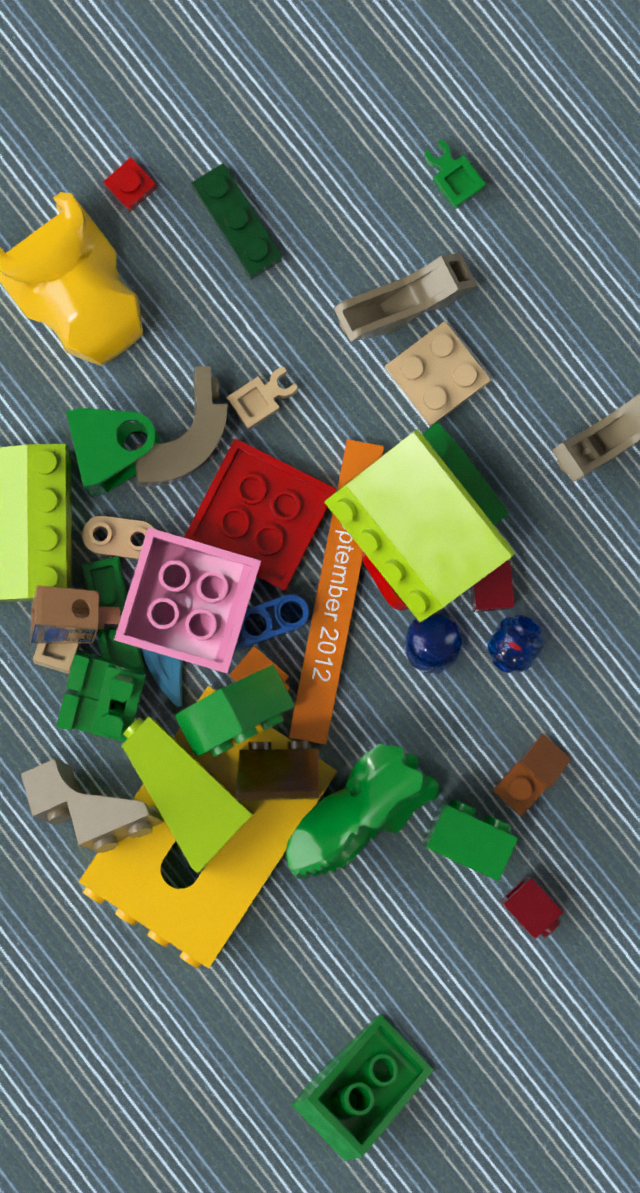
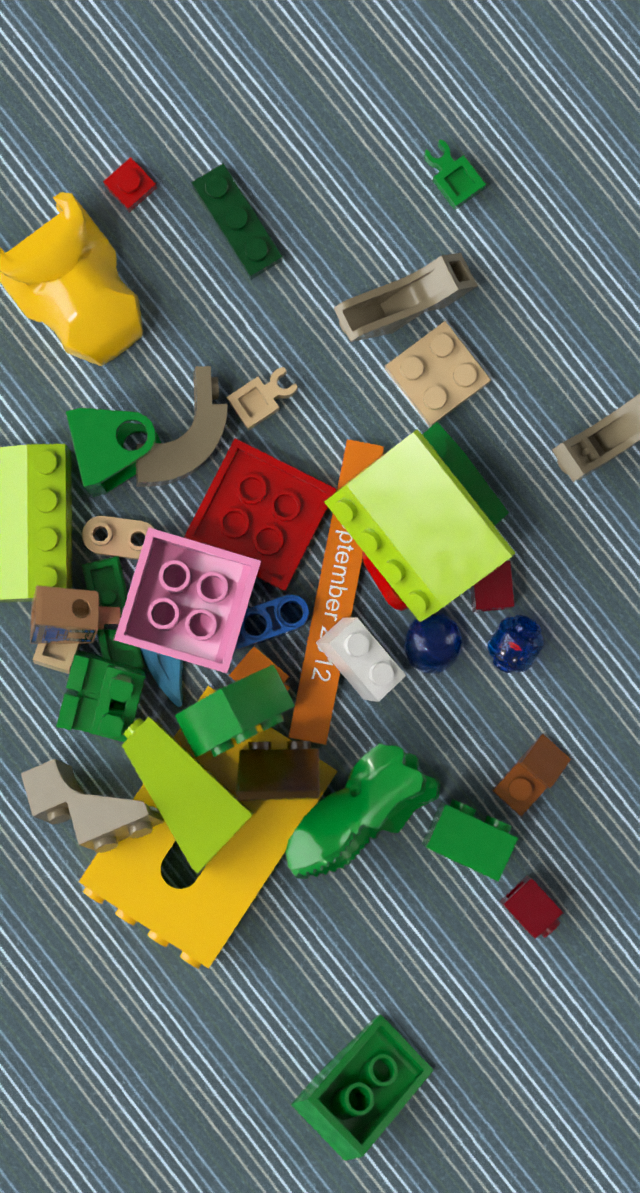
(361, 659): none -> white brick

